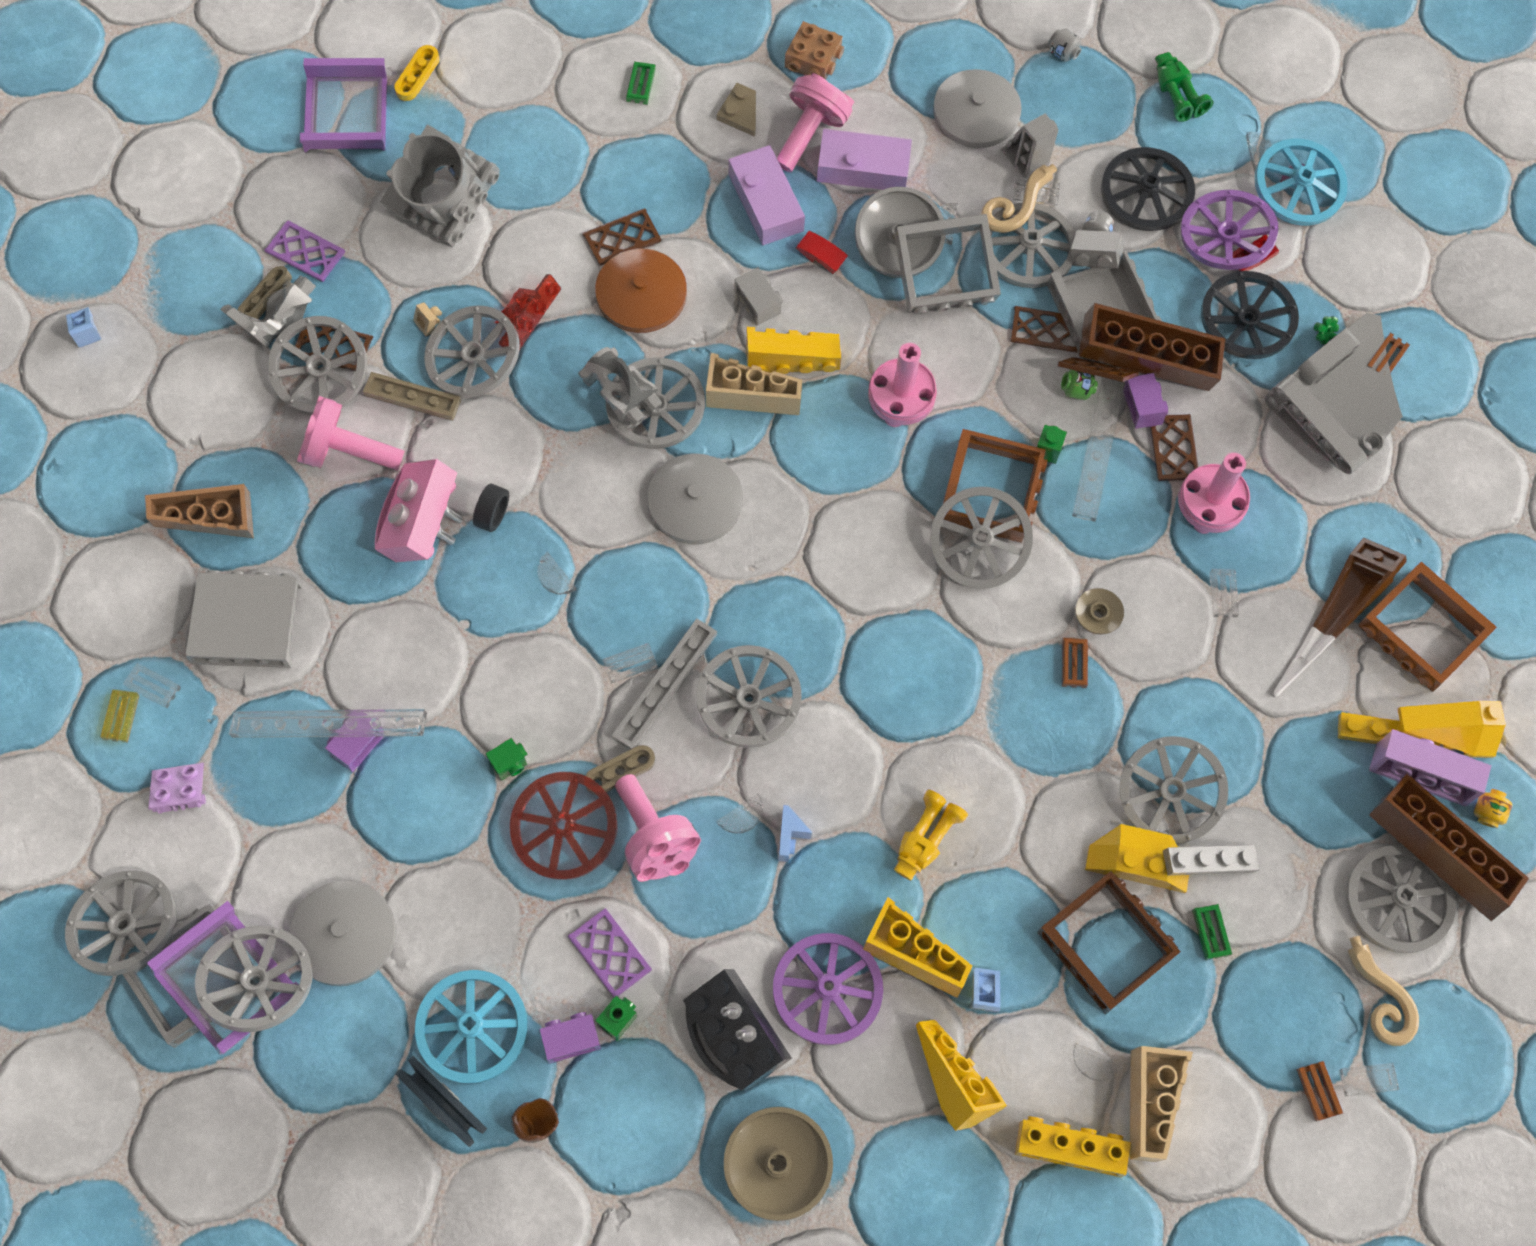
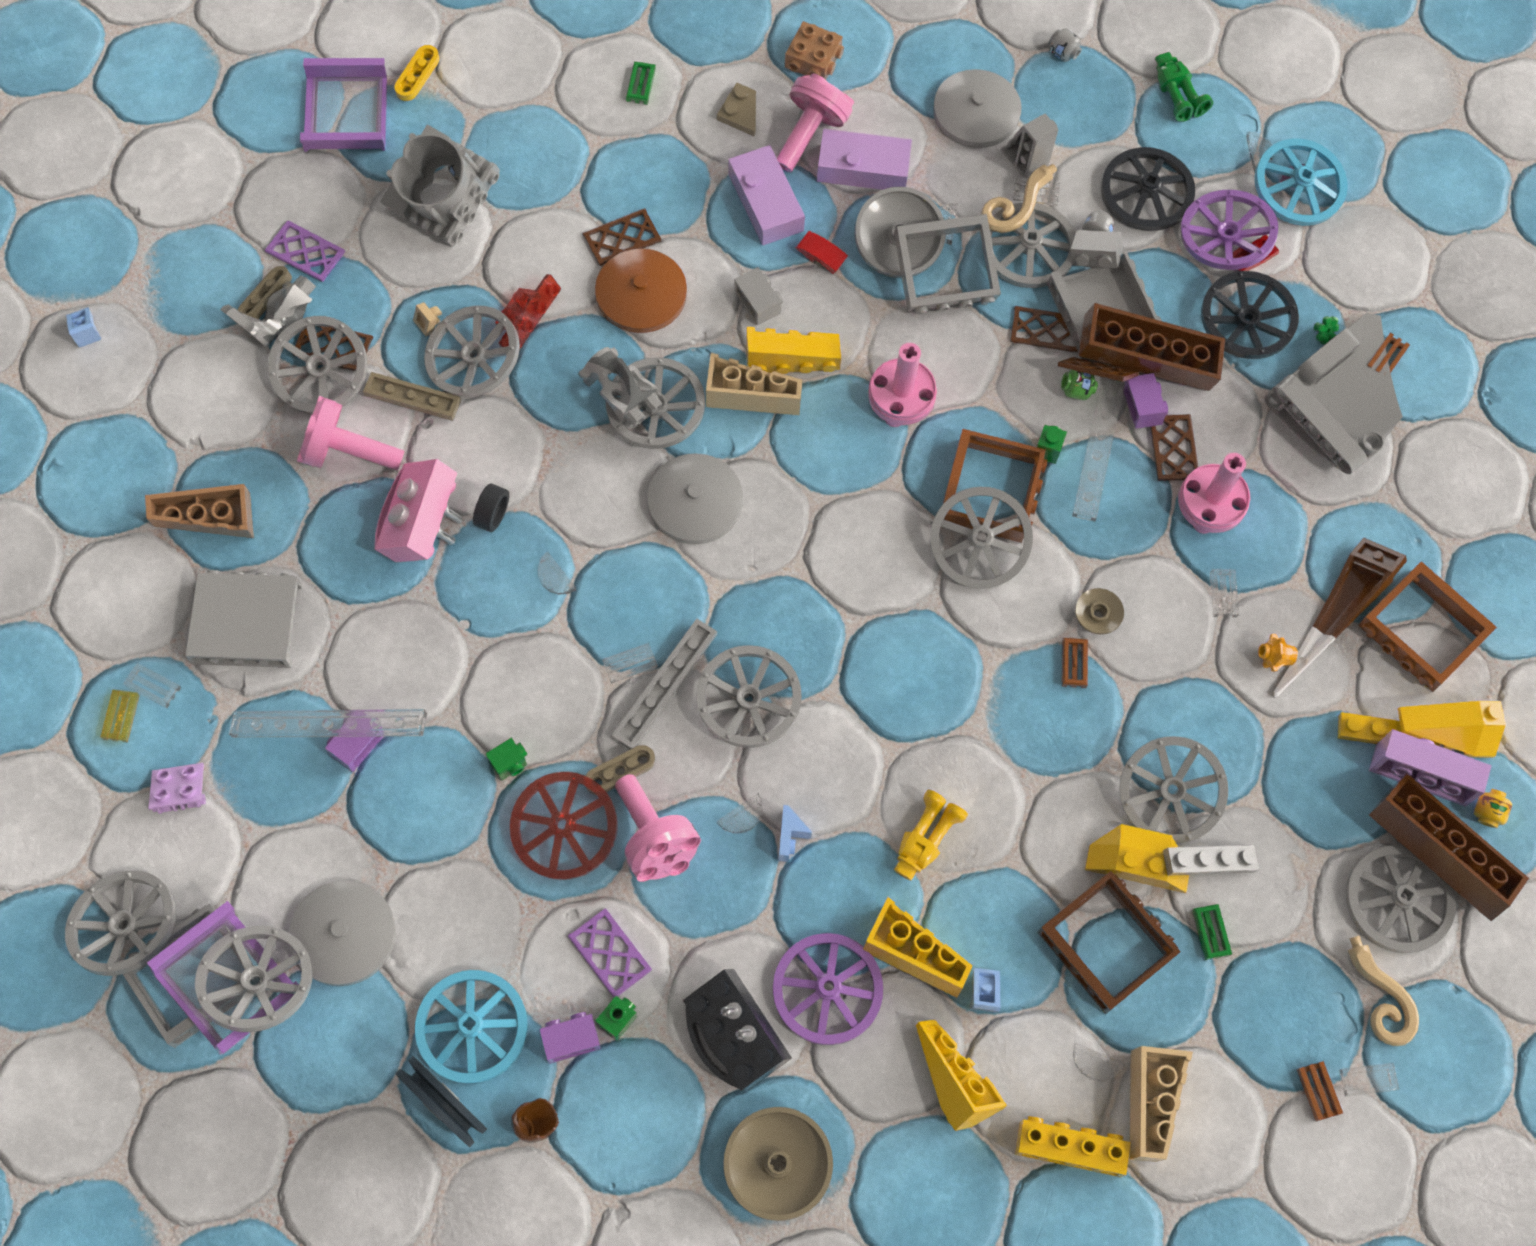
(1277, 653): none -> light orange rock

